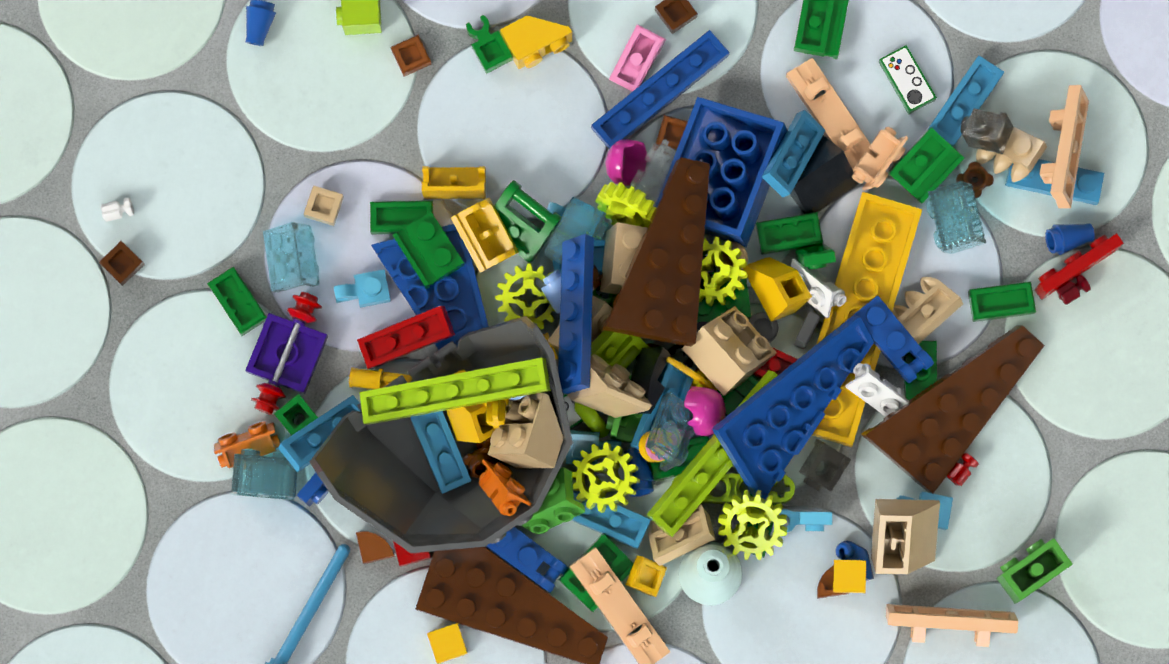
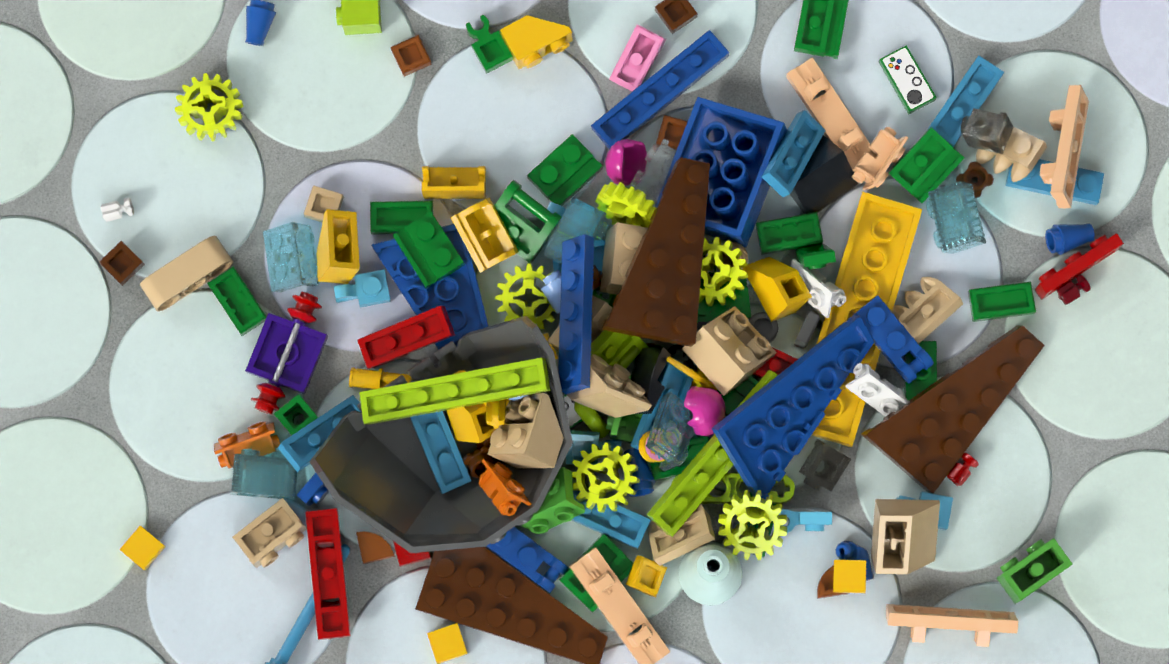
(142, 548): none -> yellow tile
(186, 273): none -> tan beam
(197, 106): none -> neon yellow gear
(270, 533): none -> tan bracket
(328, 574): none -> red hinge
(338, 247): none -> yellow slope
(565, 171): none -> green plate

